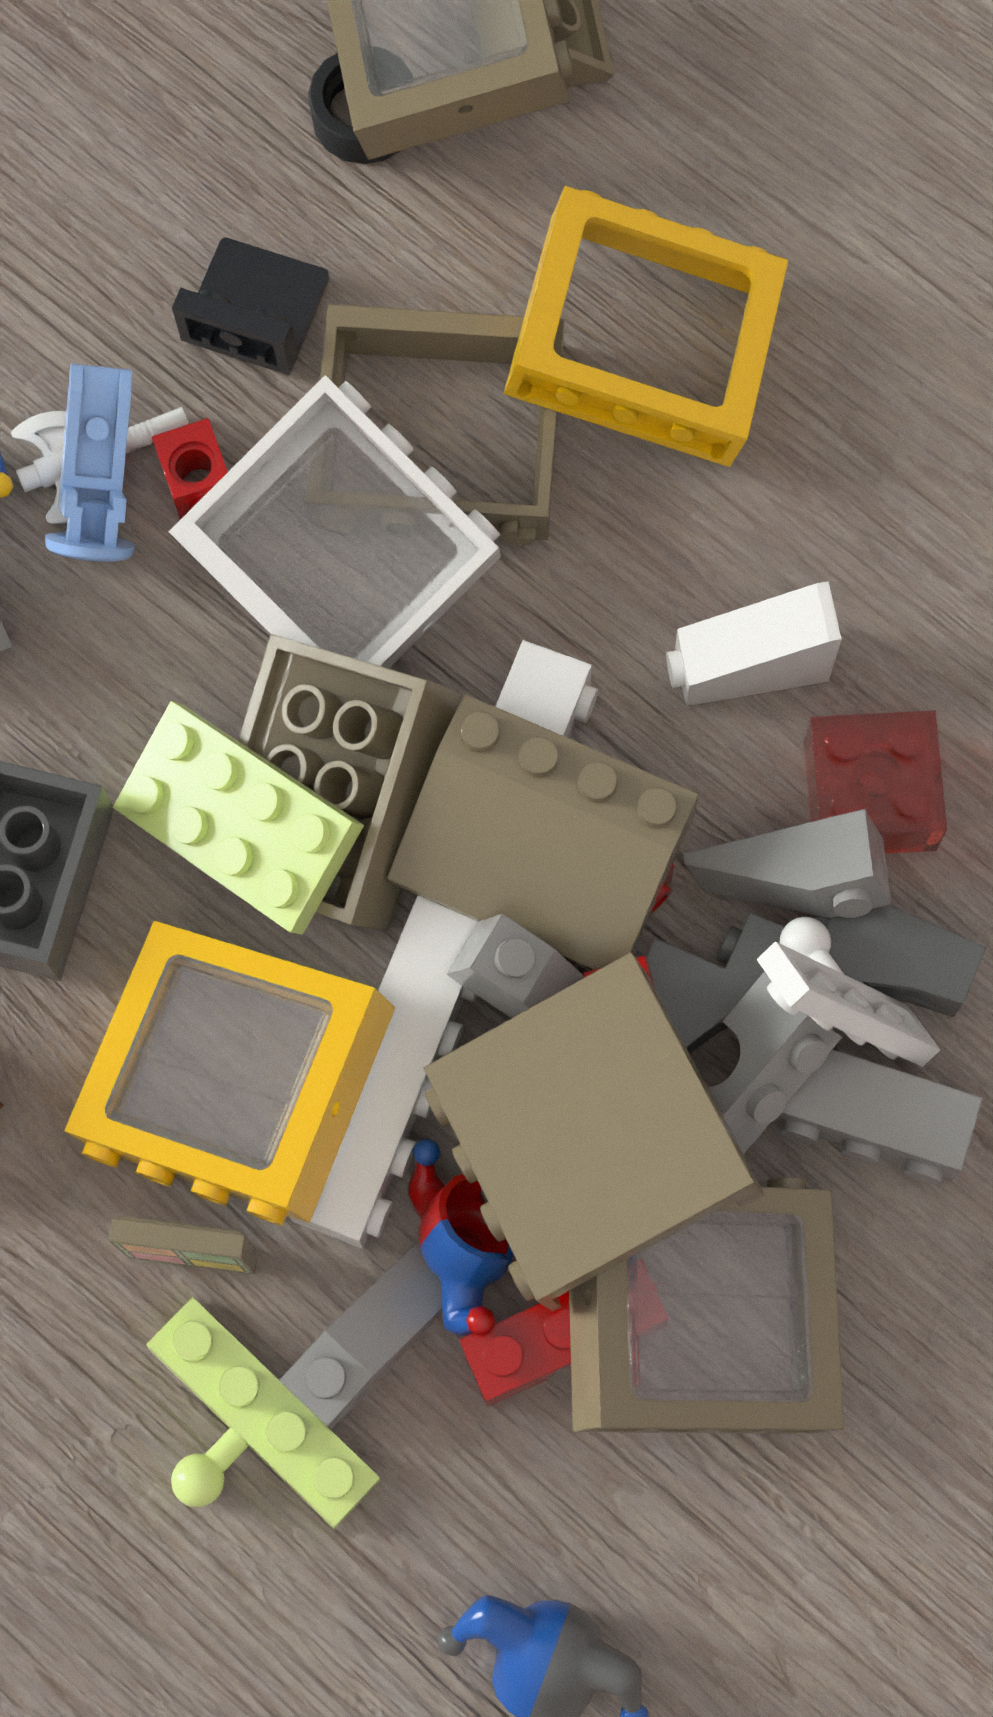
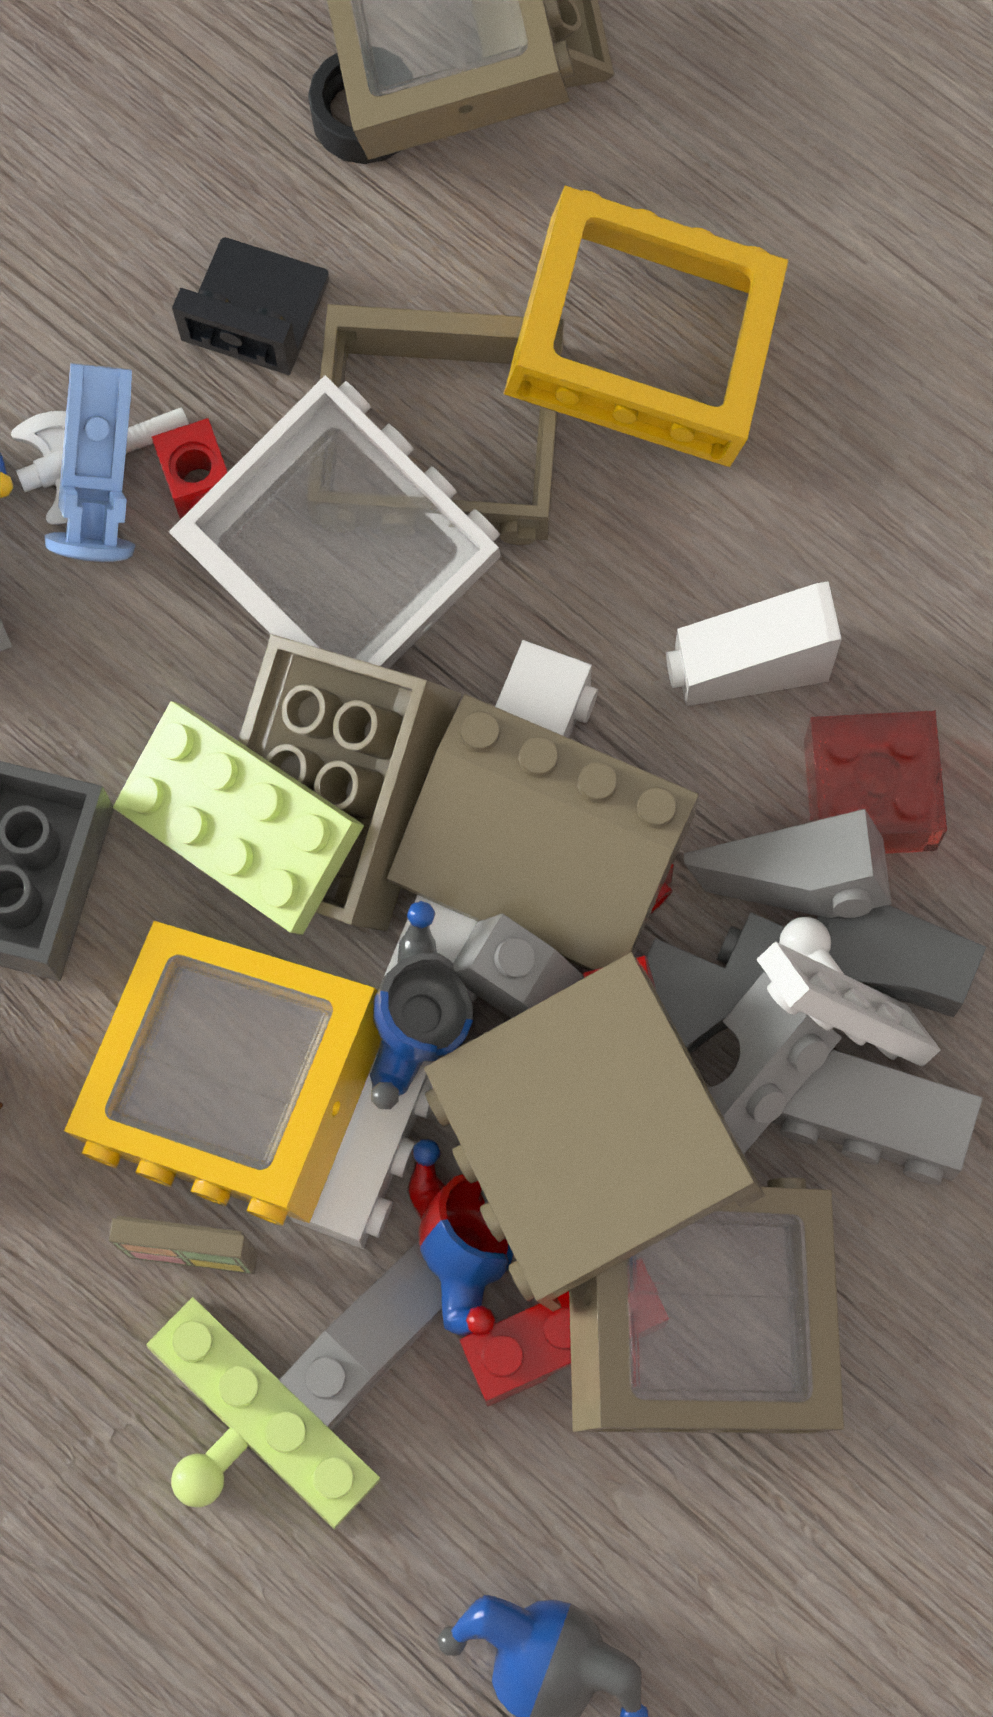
(417, 1010): none -> dark grey piece

